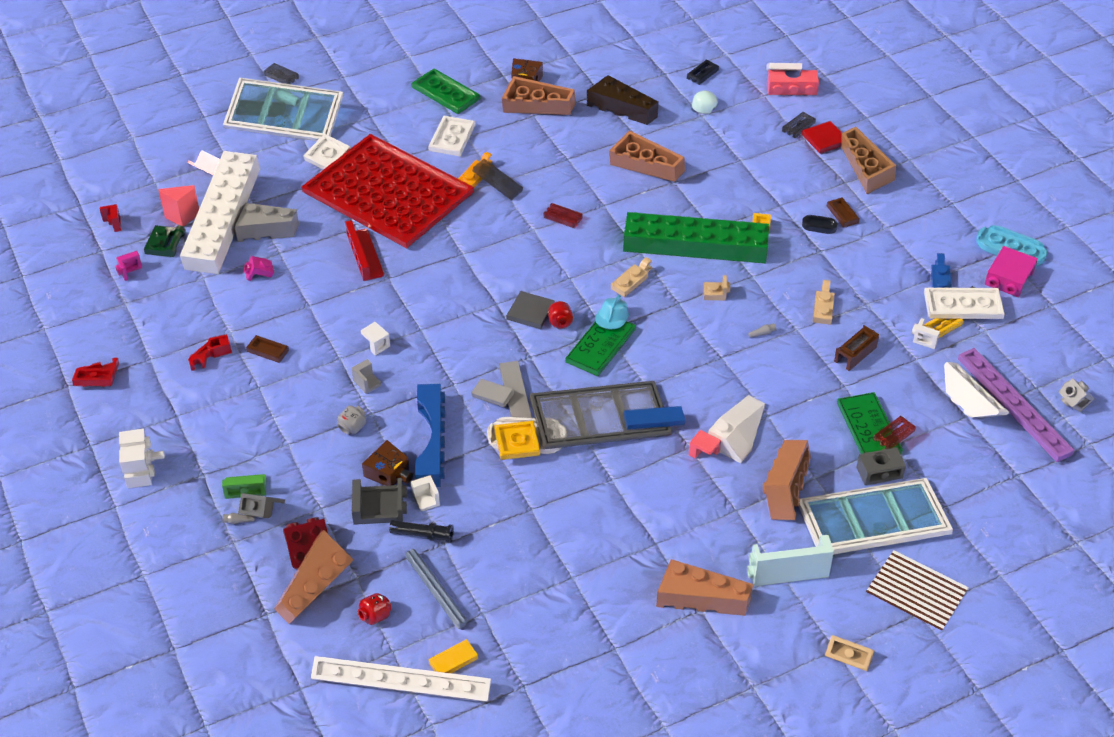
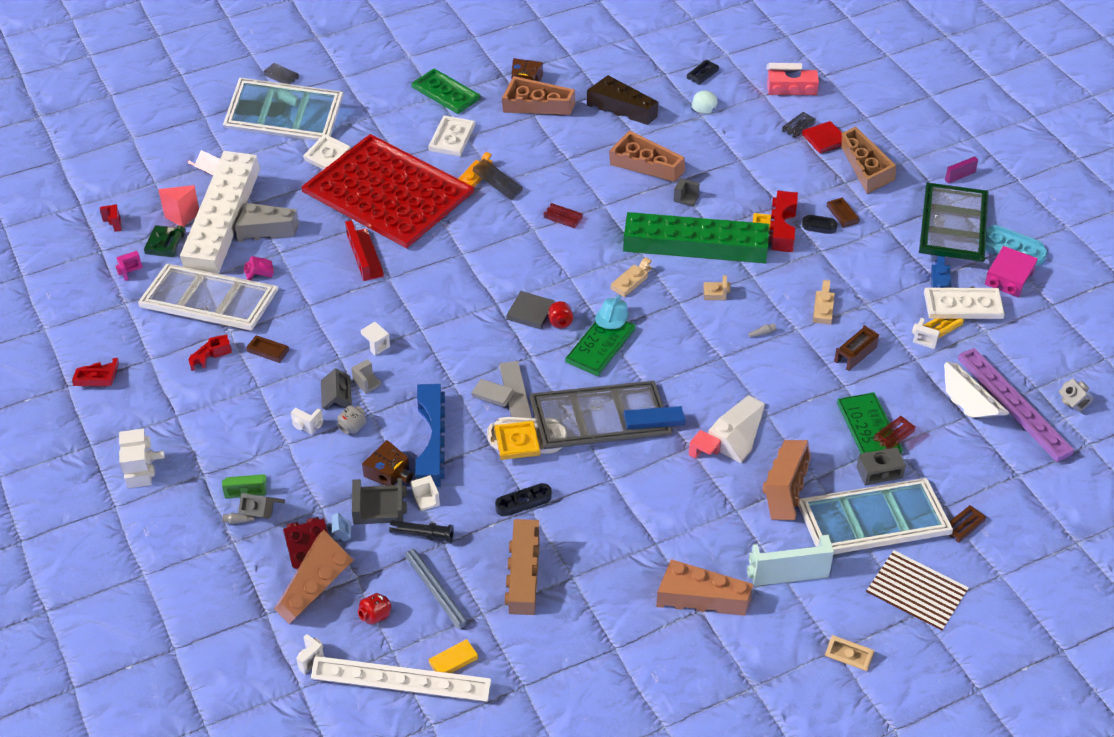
(208, 296): none -> clear door
(306, 656): none -> white bracket
(307, 422): none -> white bracket
(336, 388): none -> dark grey panel
(339, 528): none -> light blue tile
(523, 567): none -> medium nougat wedge
(530, 492): none -> black beam
(686, 192): none -> dark grey panel
(783, 233): none -> red arch
(954, 222): none -> clear door
(955, 533): none -> reddish brown tile
(961, 169): none -> magenta tile

